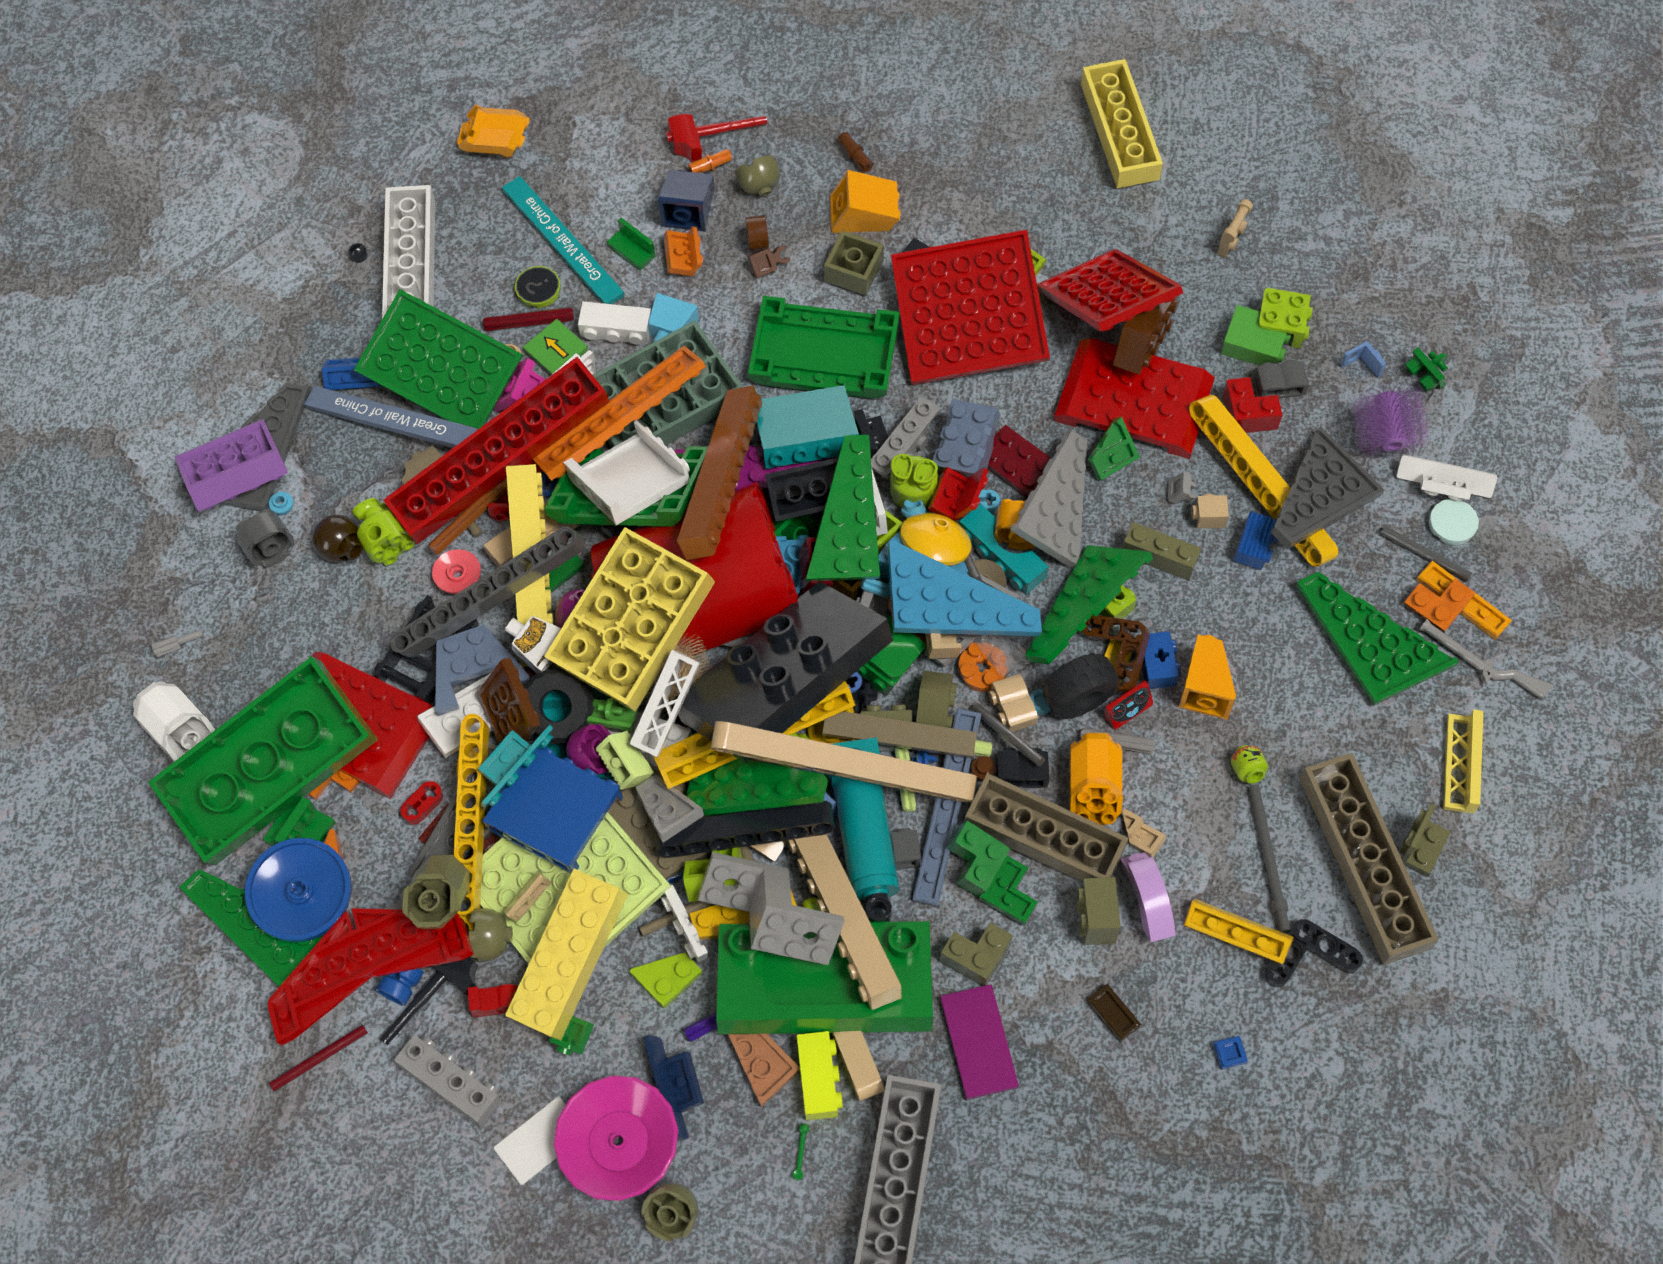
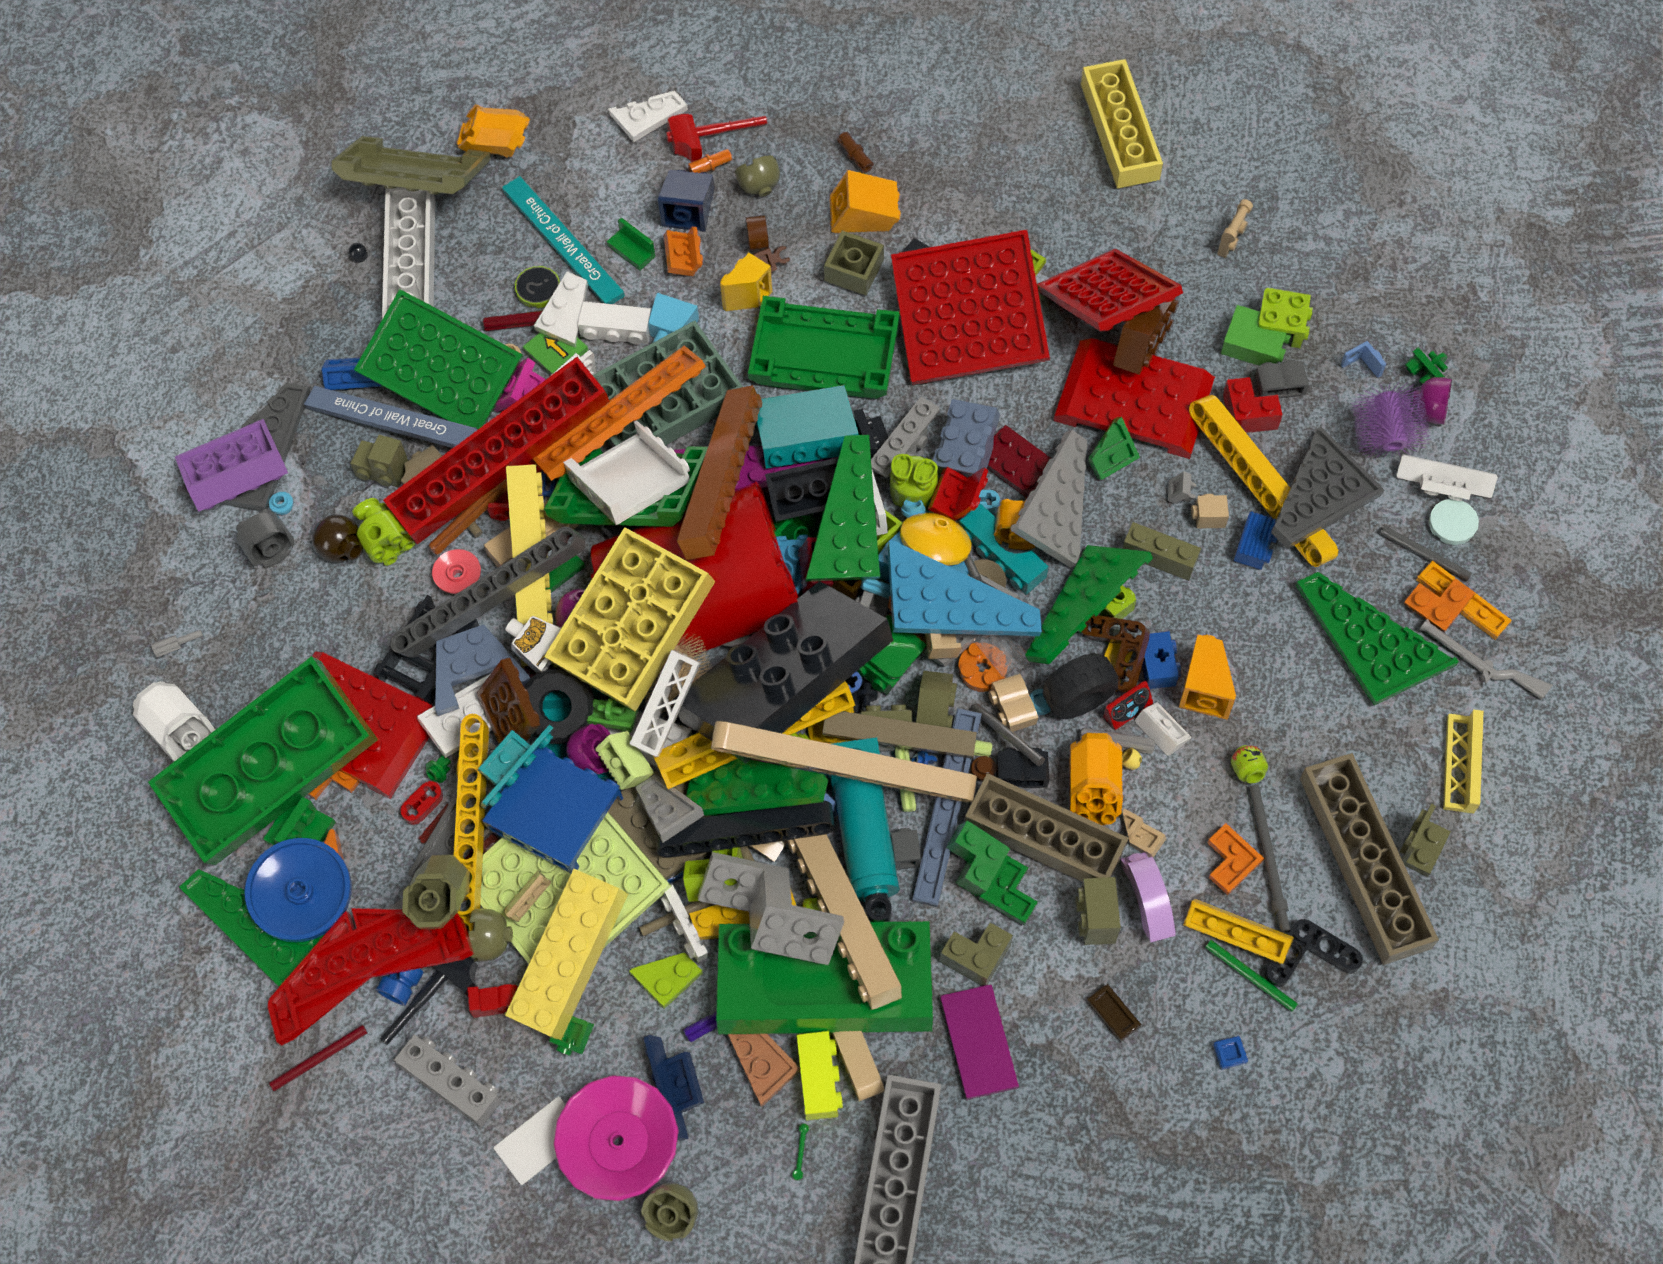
(380, 461): none -> olive brick
(437, 173): none -> olive slope
(437, 770): none -> green plate
(563, 310): none -> white wing
(647, 116): none -> white wing
(746, 284): none -> yellow slope
(1131, 759): none -> light yellow hinge
(1162, 728): none -> white slope
(1239, 859): none -> orange plate
(1251, 975): none -> green bar
(1436, 395): none -> magenta cylinder

